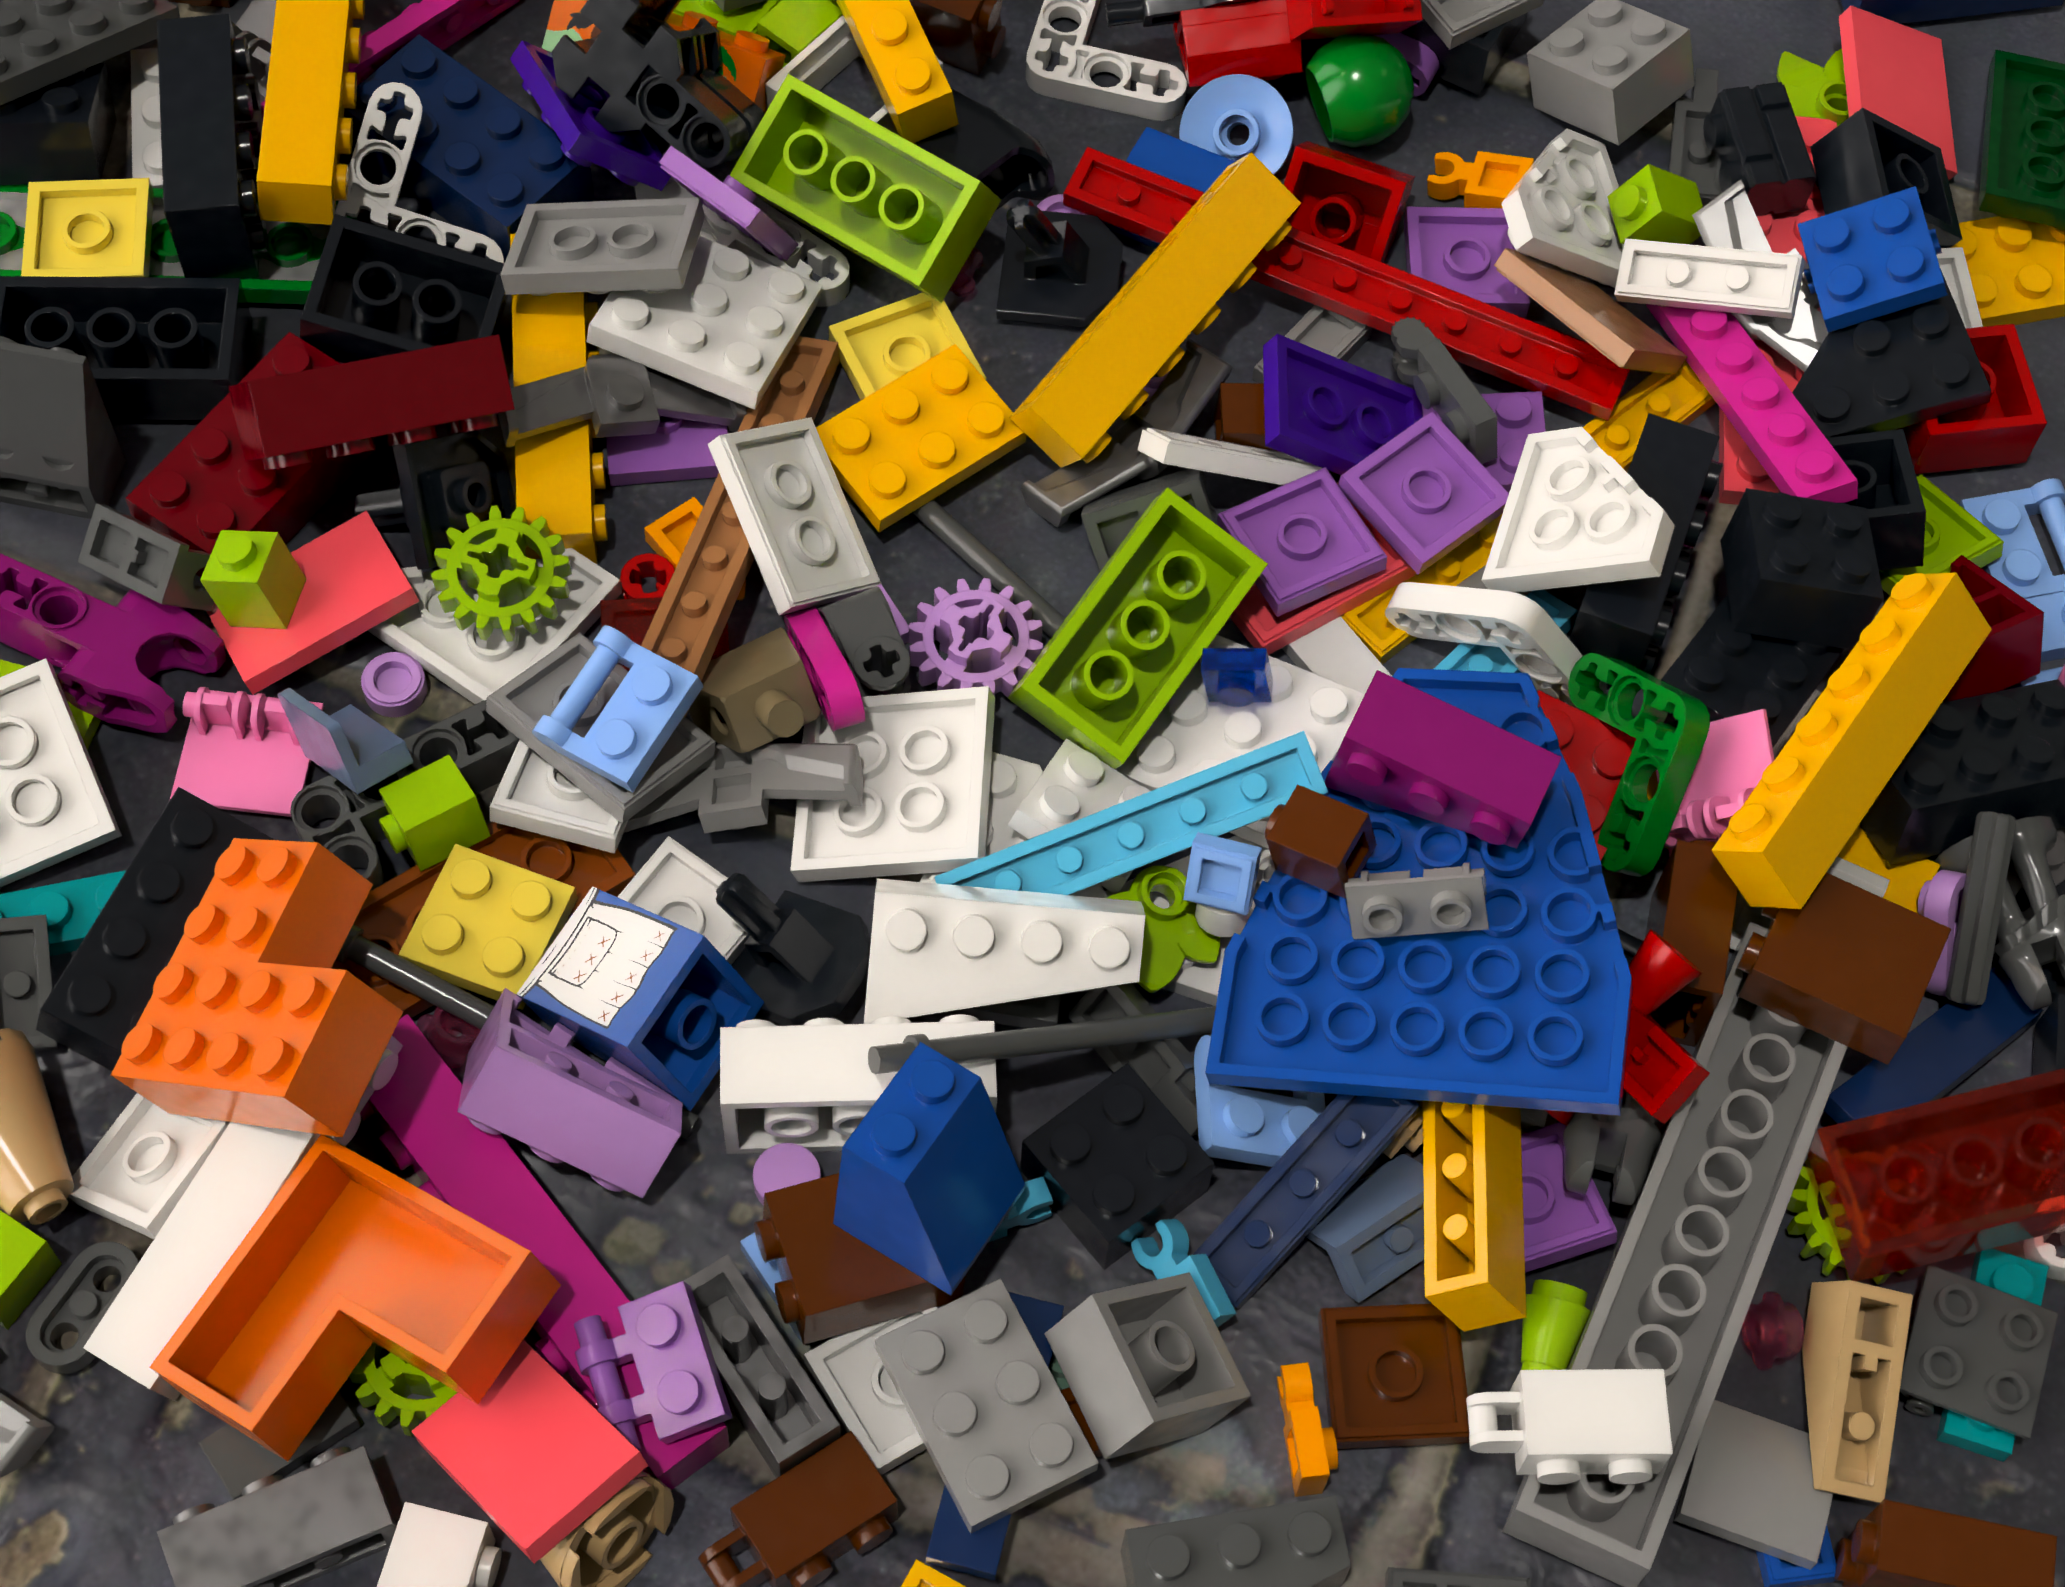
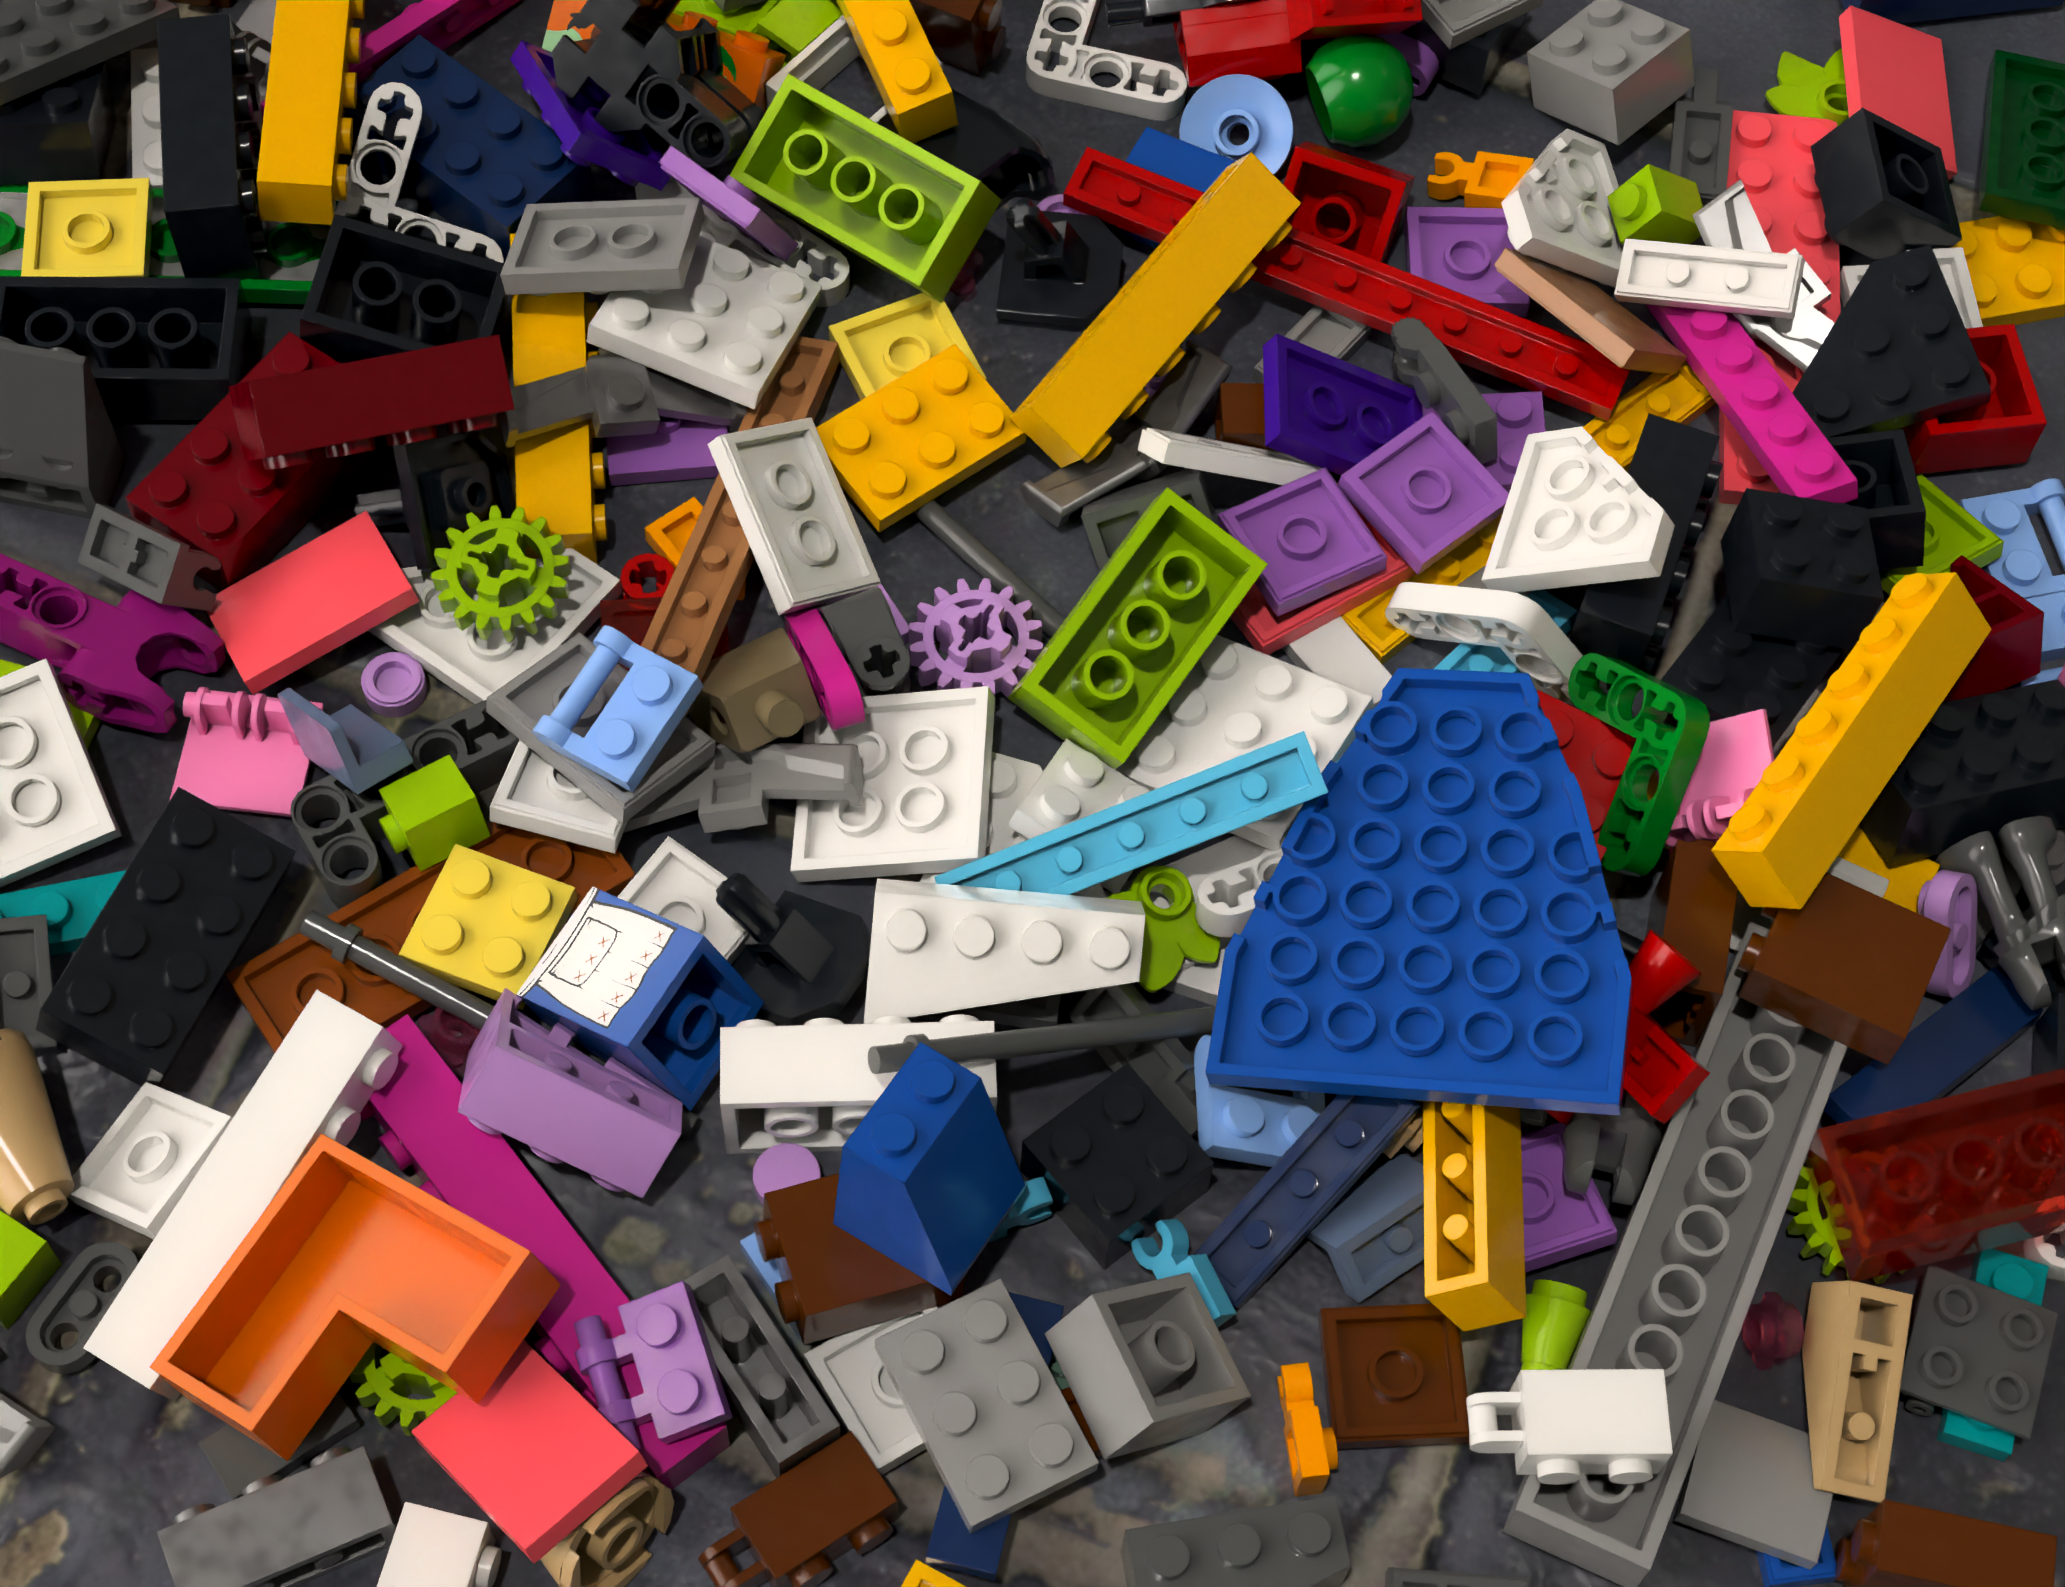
(248, 1007): orange piece -> none
(253, 579): lime brick -> none
(1222, 873): light blue tile -> none
(1237, 675): clear blue plate -> none
(1319, 840): reddish brown brick -> none
(1403, 906): light grey hinge -> none
(1441, 764): magenta wedge -> none
(1761, 146): black brick -> none
(1872, 259): blue plate -> none
(1980, 908): dark grey axle -> none

